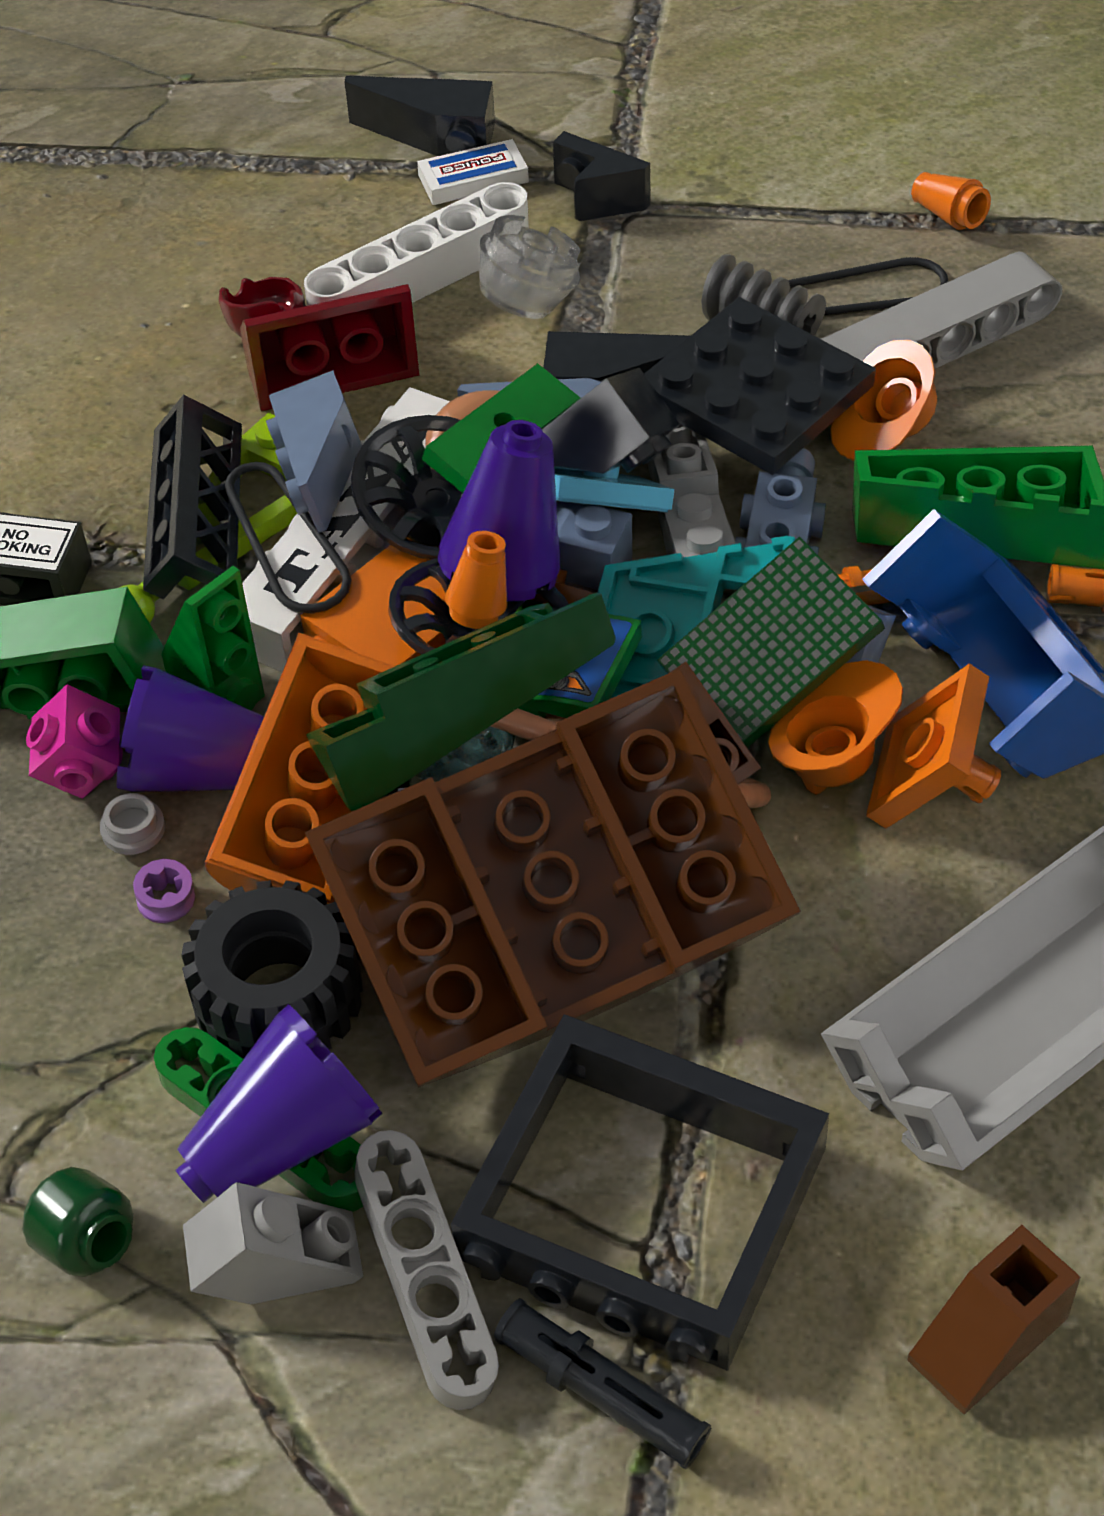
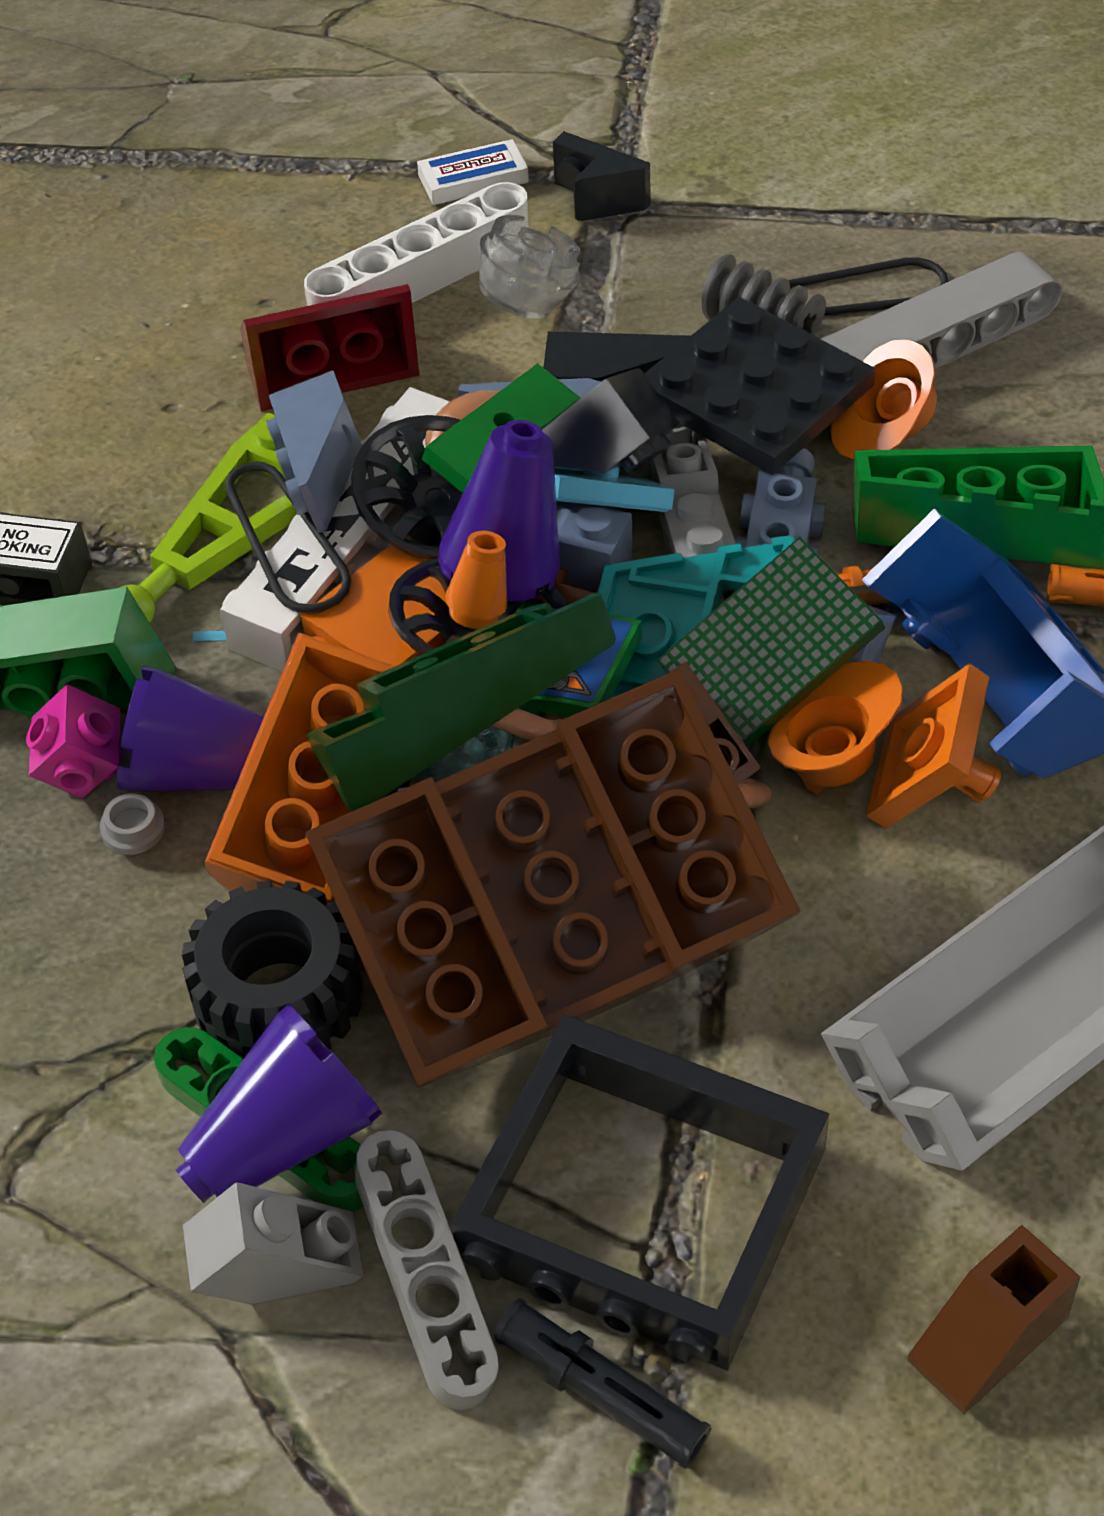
(78, 1222): dark green head -> none
(156, 877): medium lavender bush -> none
(179, 487): black fence -> none
(215, 642): green slope -> none
(259, 299): dark red hair -> none
(424, 112): black slope -> none
(953, 199): orange cone -> none

